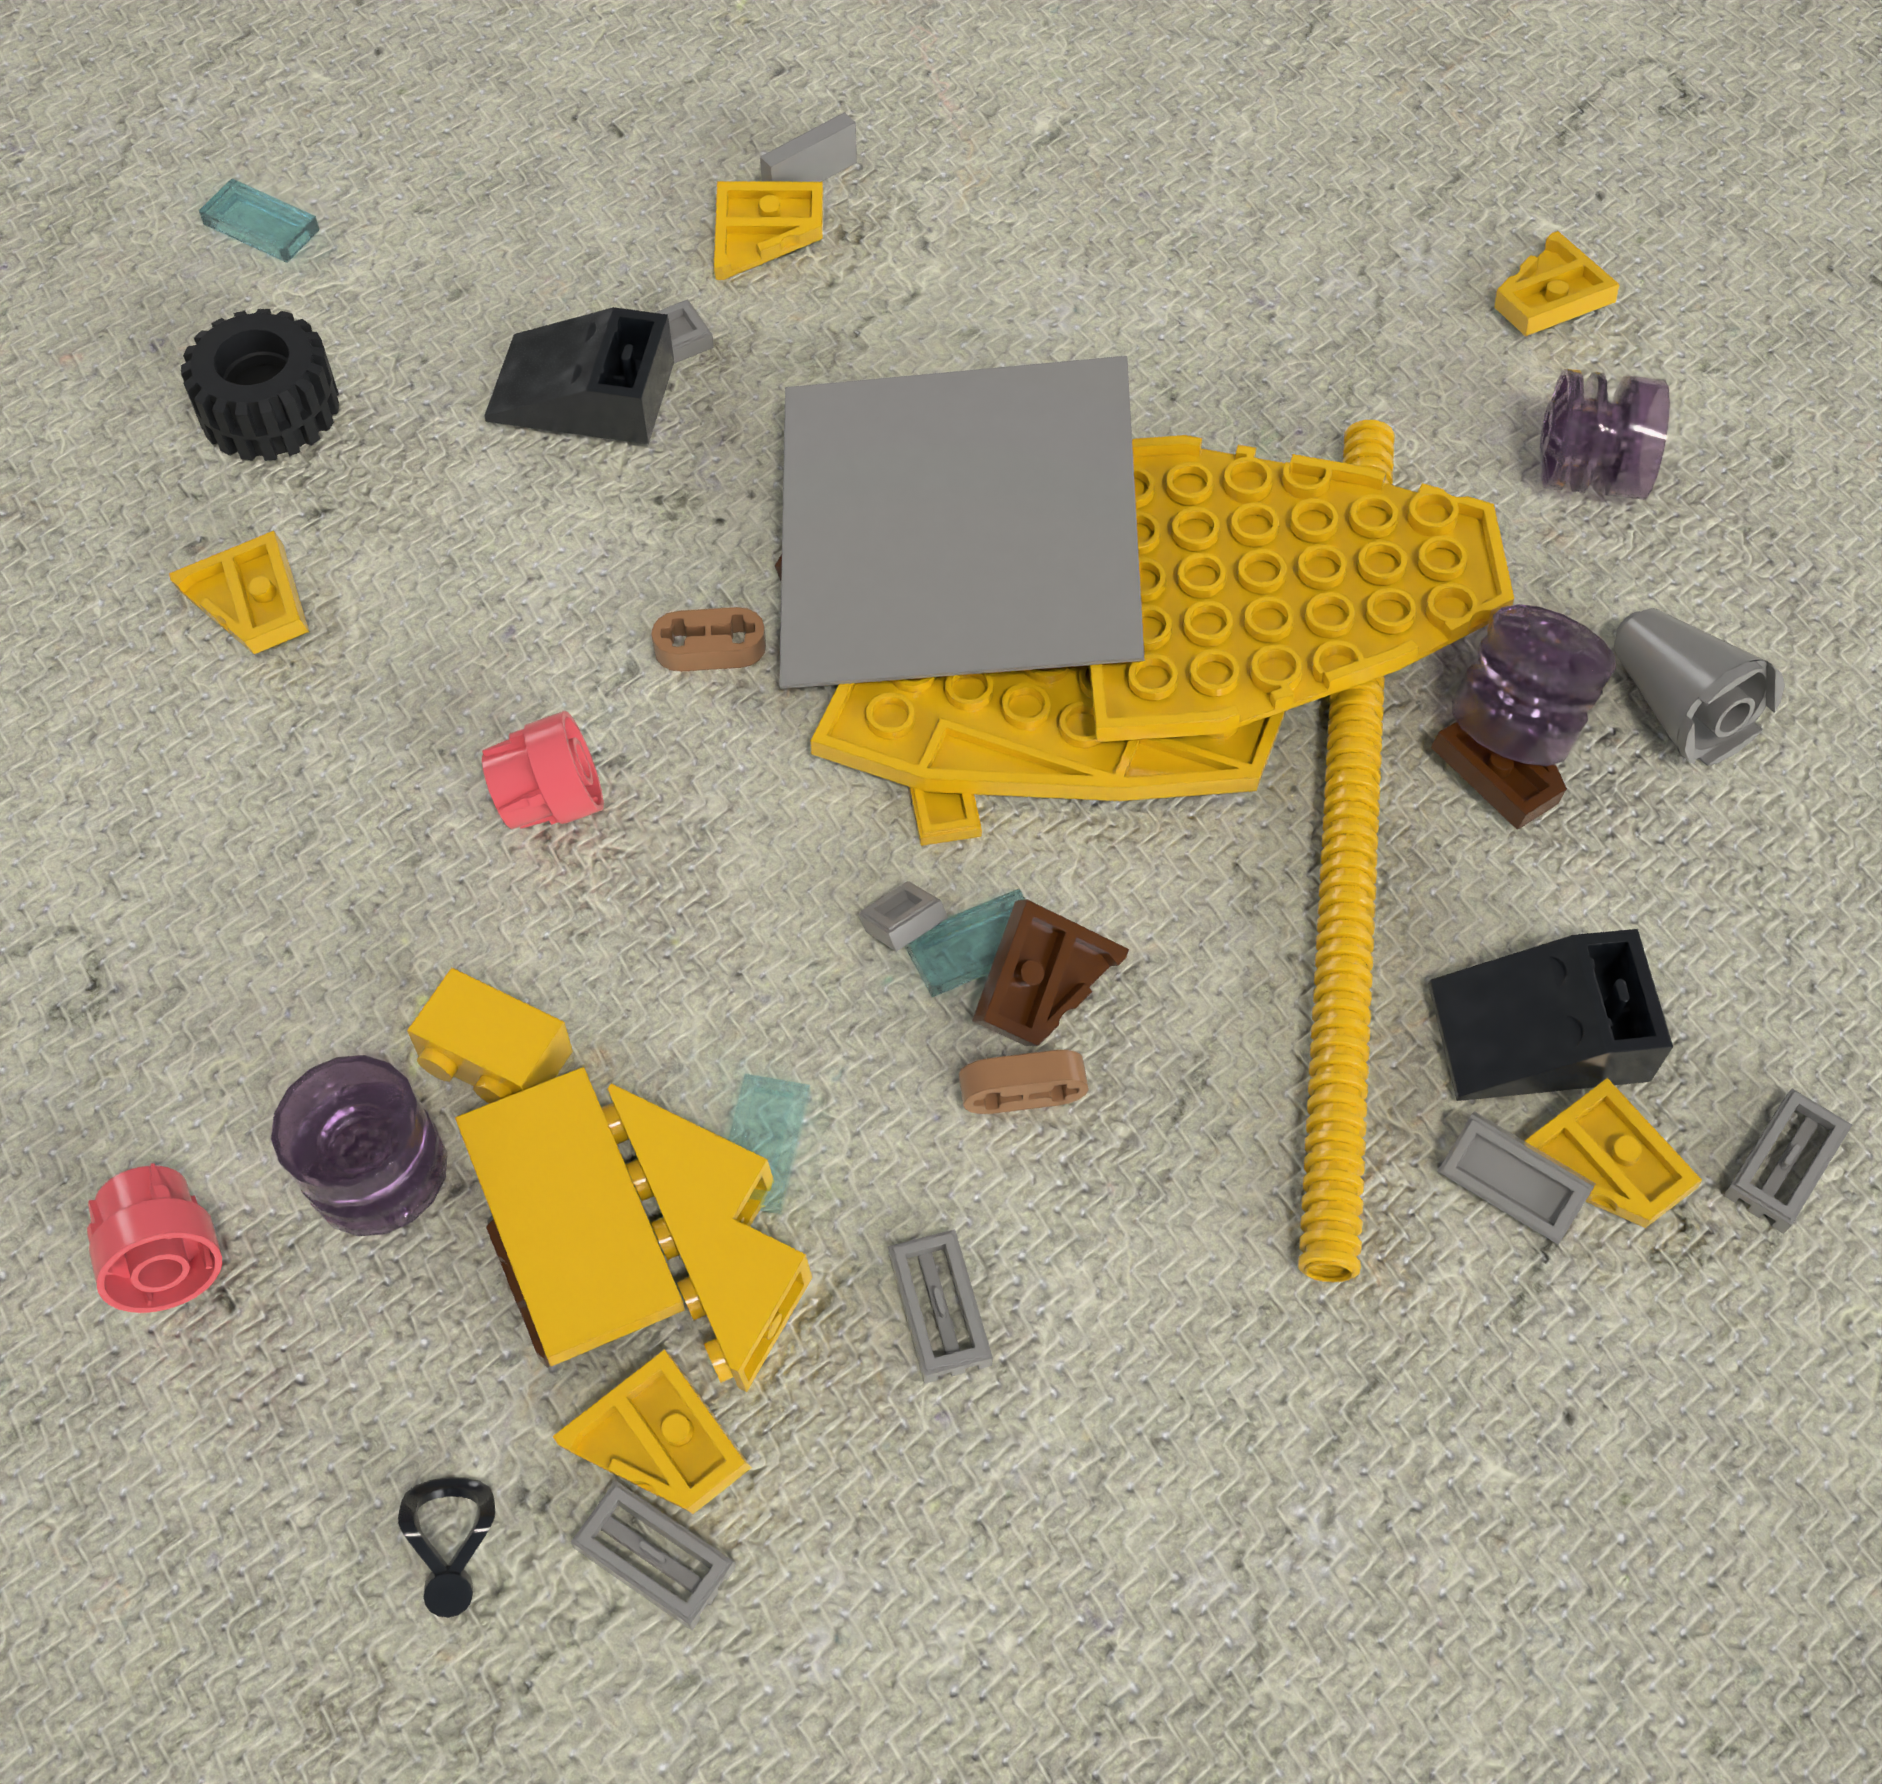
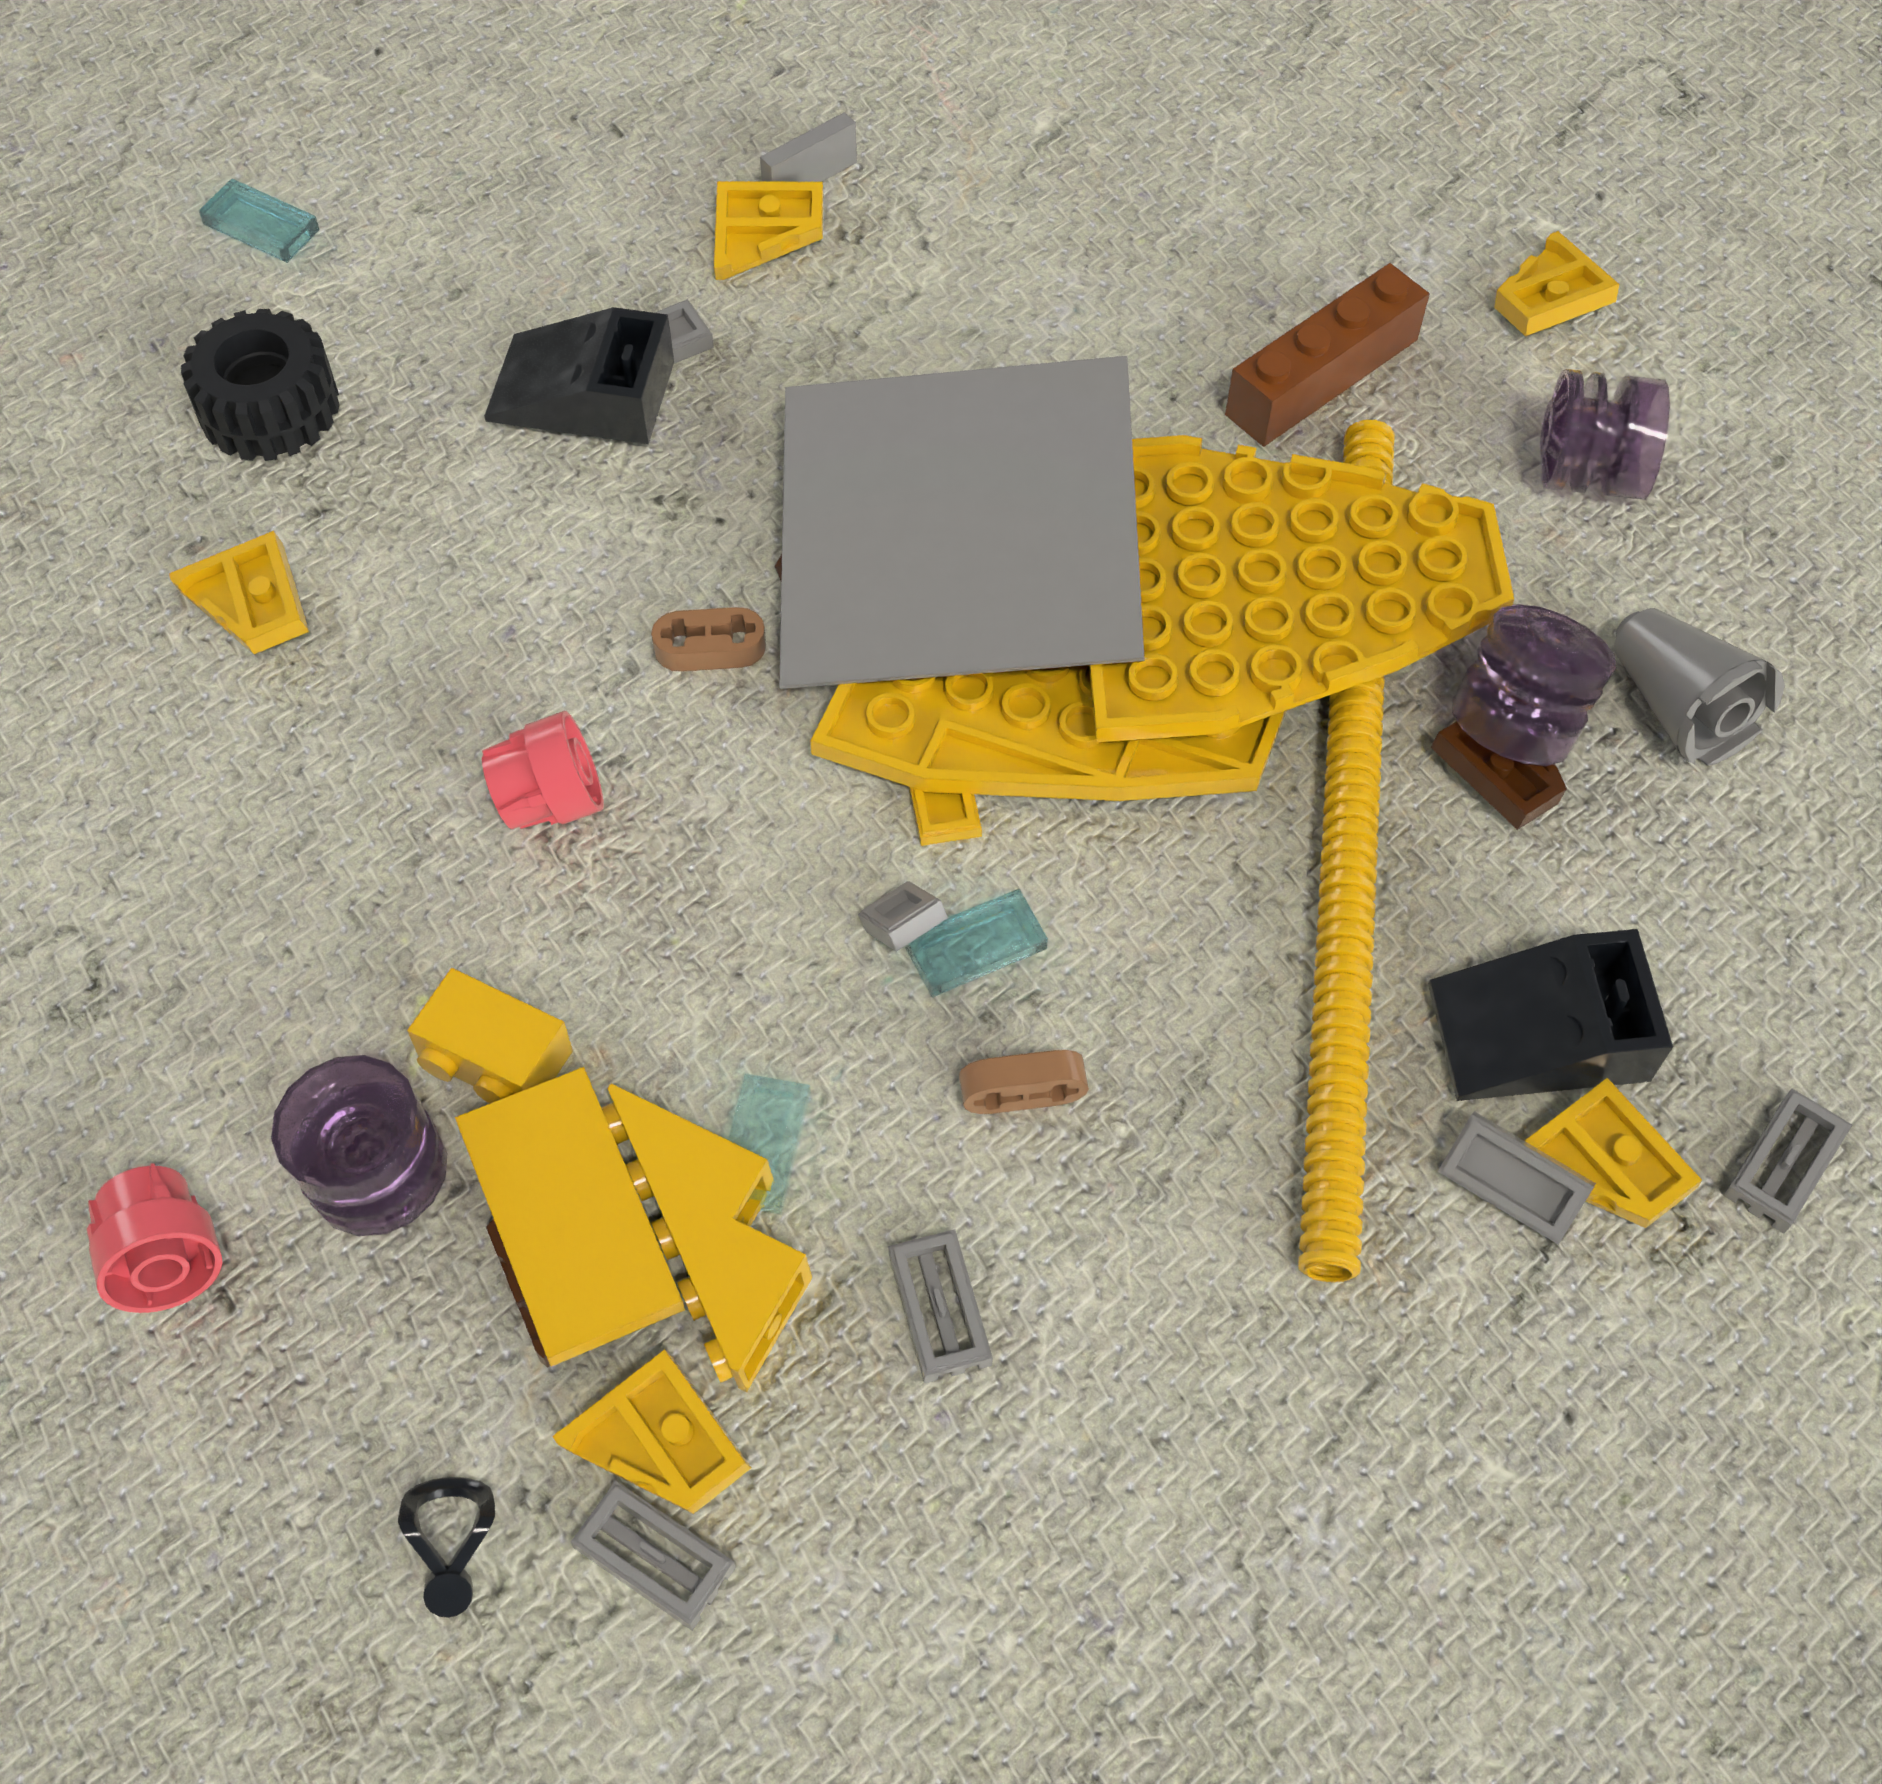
(1041, 973): reddish brown wing -> none
(1326, 354): none -> dark orange brick

